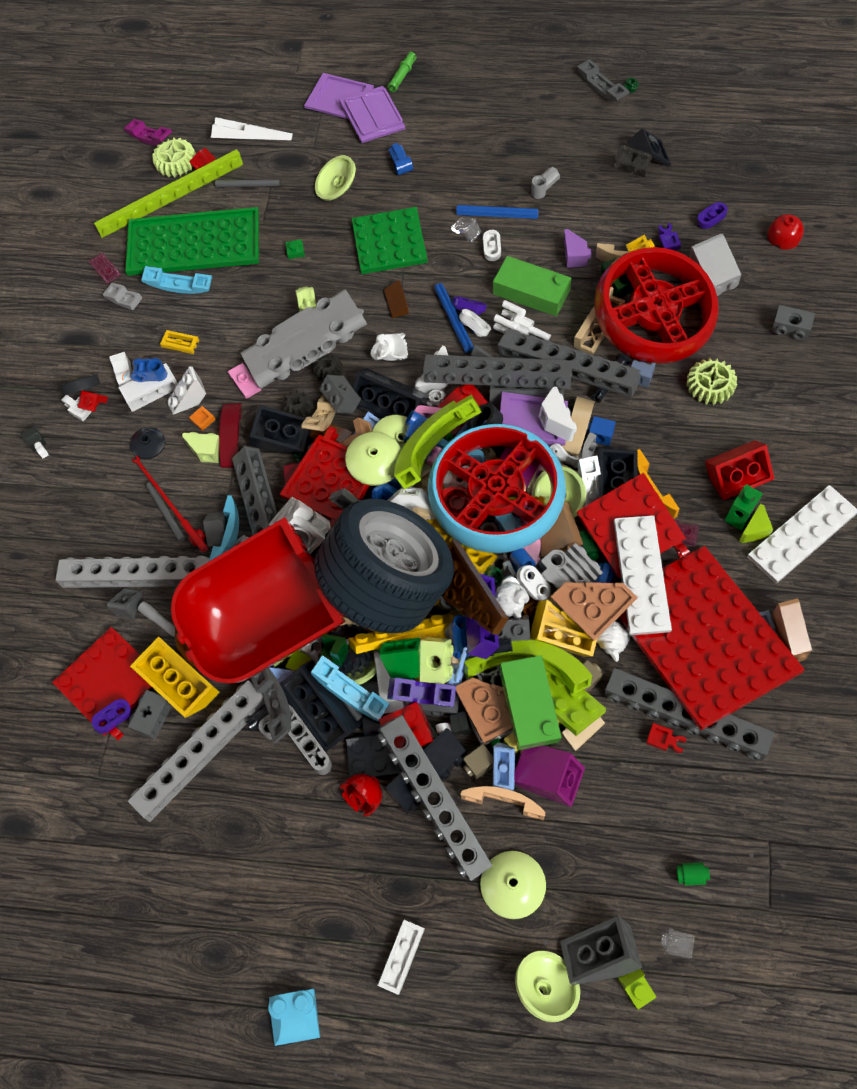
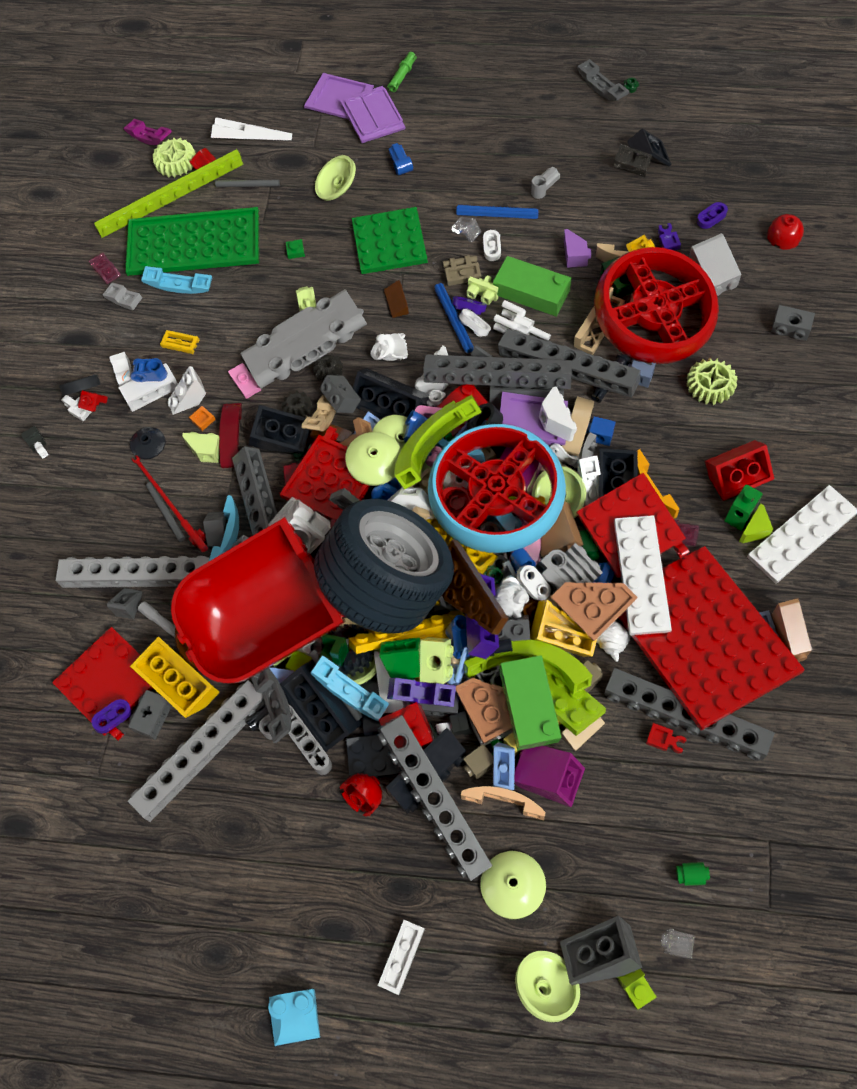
(460, 274): none -> dark tan plate
(482, 287): none -> yellowish green hips

